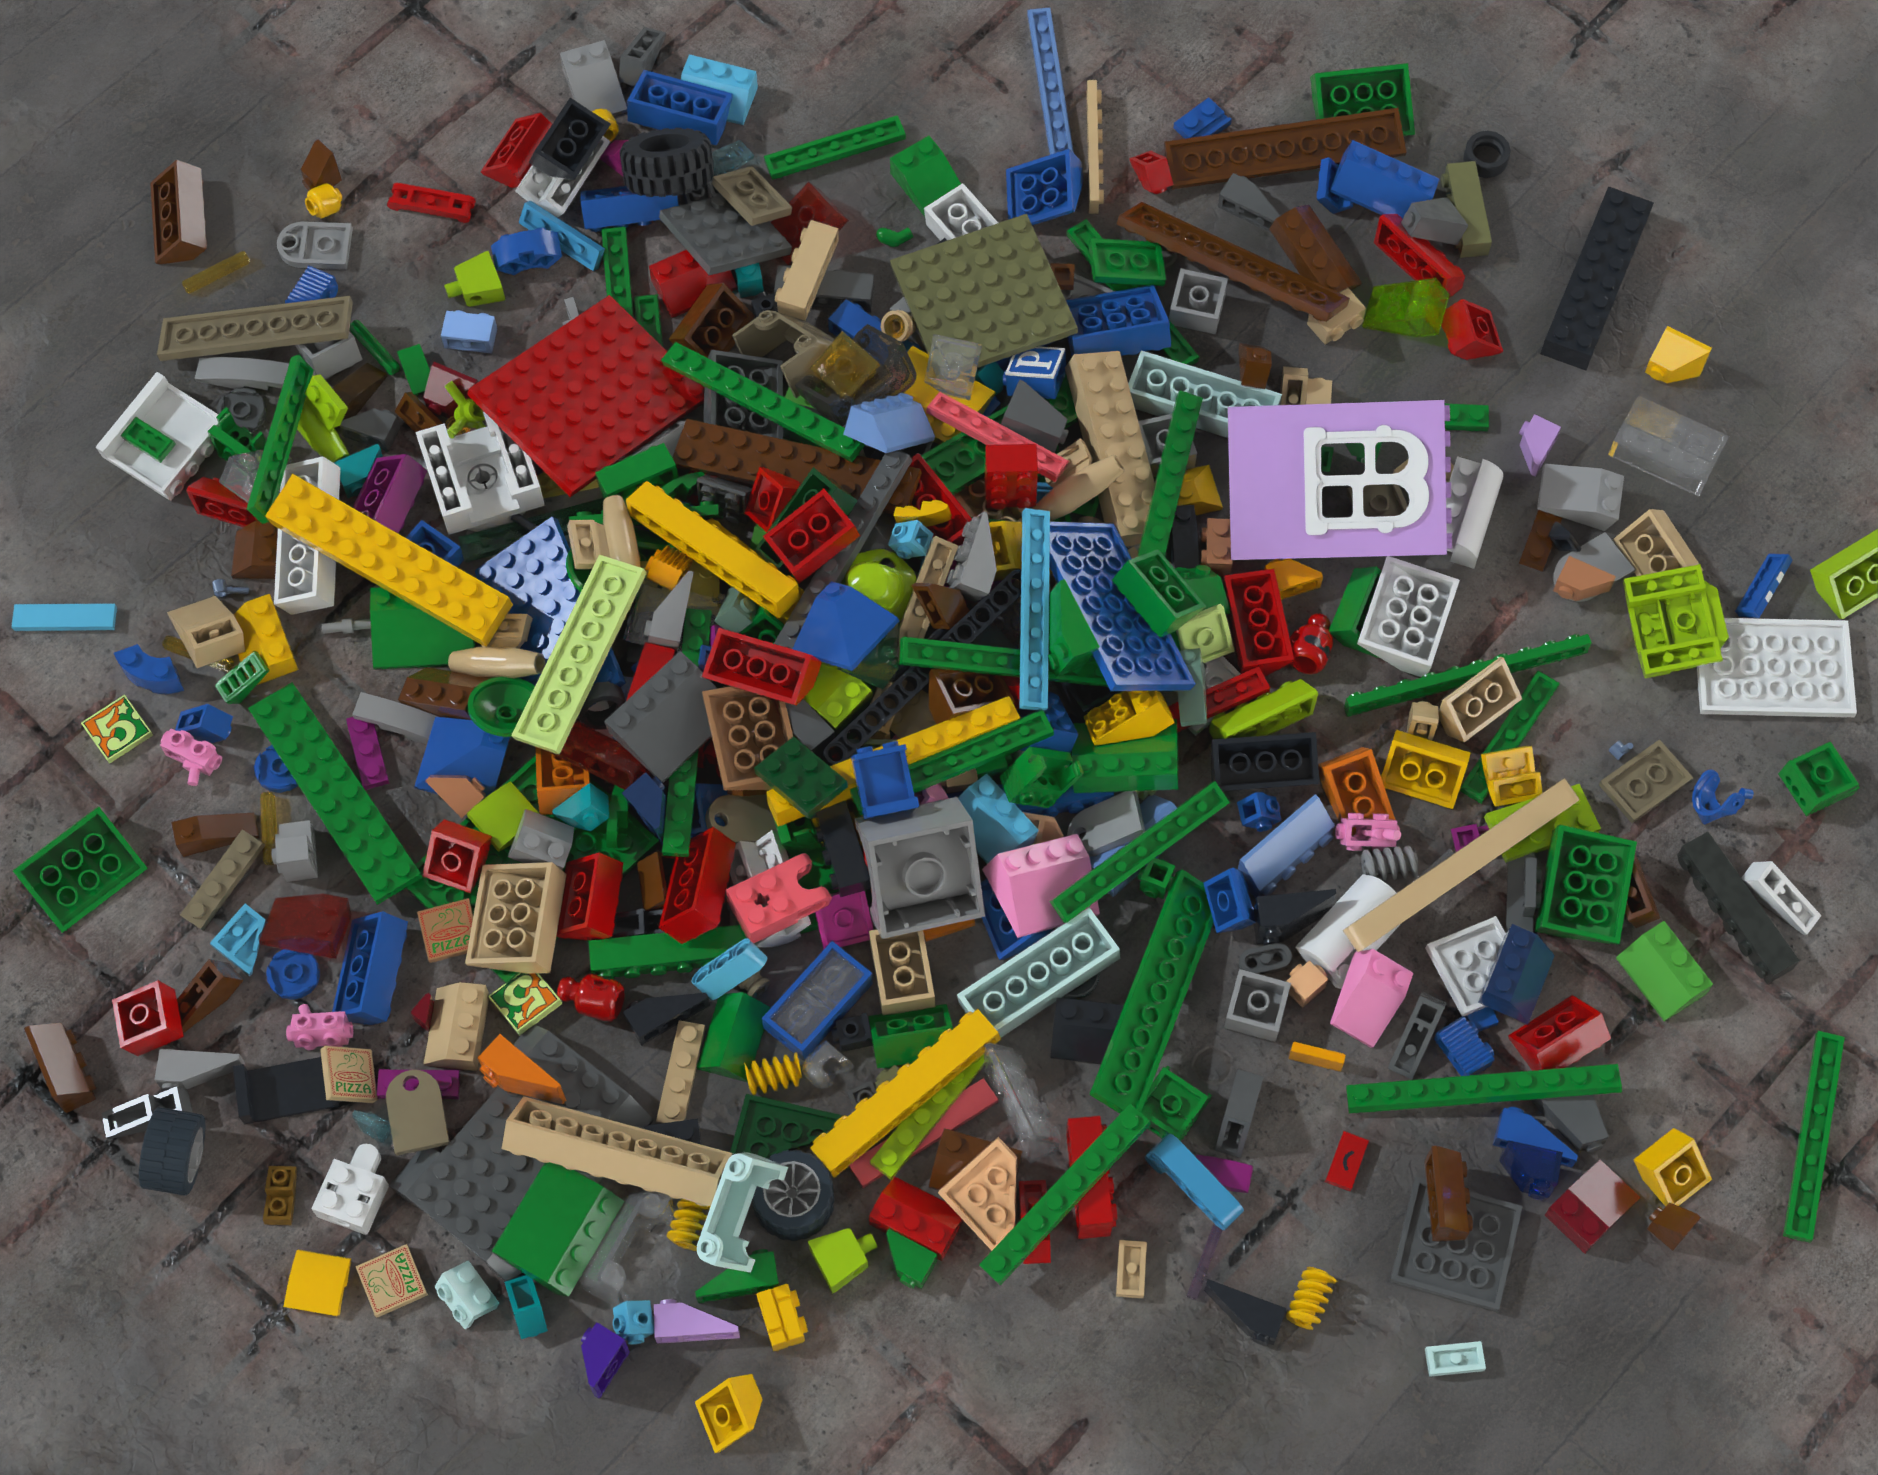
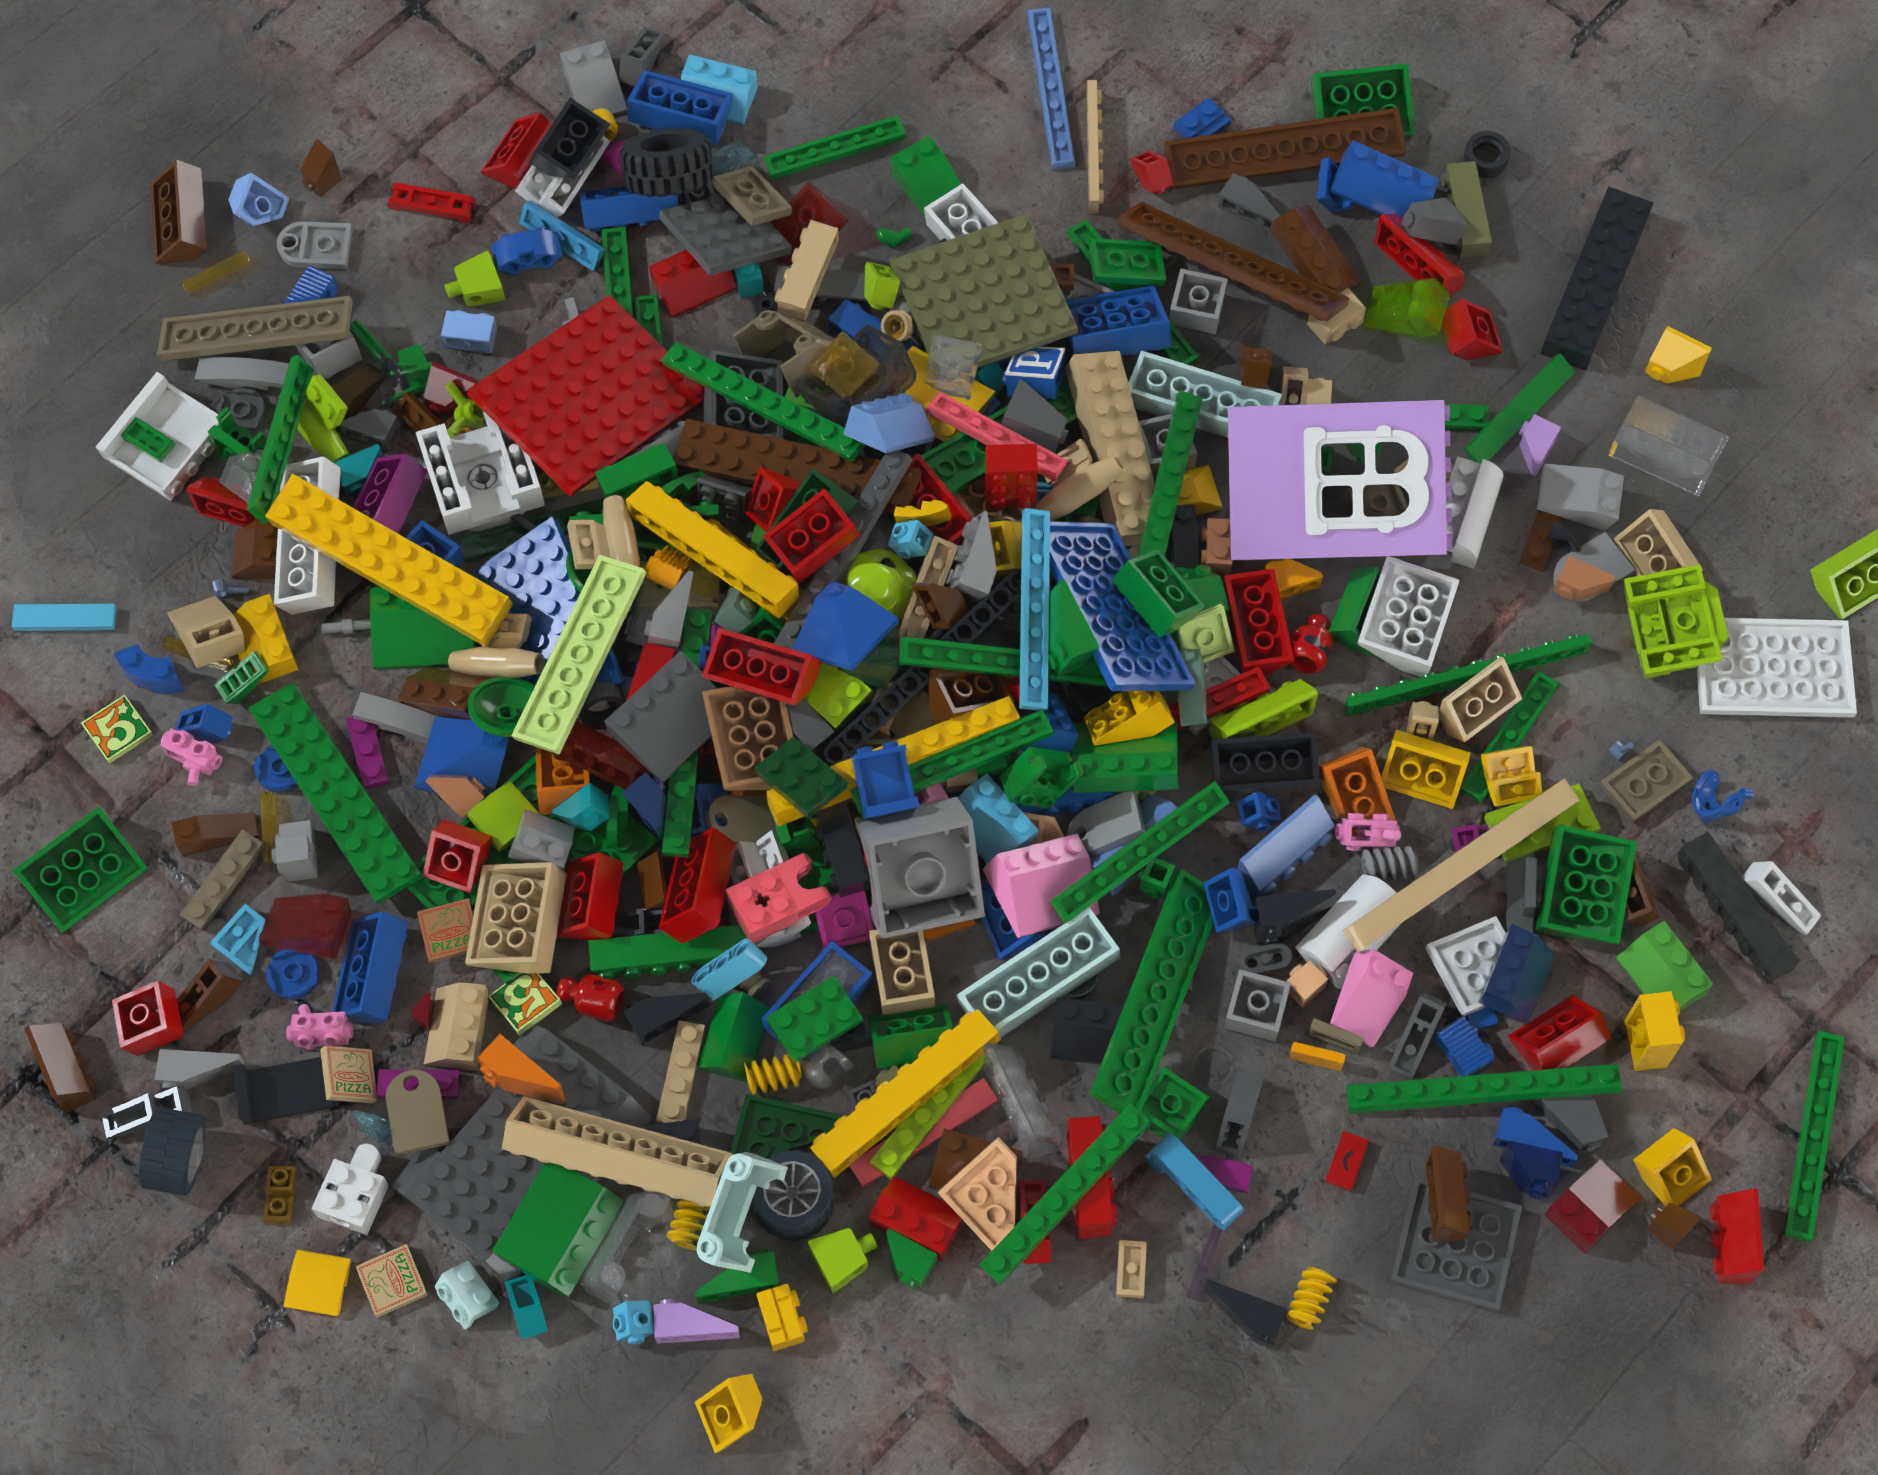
(257, 200): none -> light blue slope
(323, 200): yellow head -> none
(419, 370): none -> plant
(602, 1356): dark purple slope -> none
(712, 321): reddish brown slope -> none
(814, 1019): none -> green plate
(880, 286): none -> lime slope
(1045, 187): blue slope -> none
(1335, 1036): none -> dark tan tile
(1455, 1358): light aqua plate -> none
(1519, 409): none -> green tile
(1654, 1030): none -> yellow brick
(1737, 1237): none -> red slope
(1763, 585): blue plate -> none
(1818, 779): green piece -> none

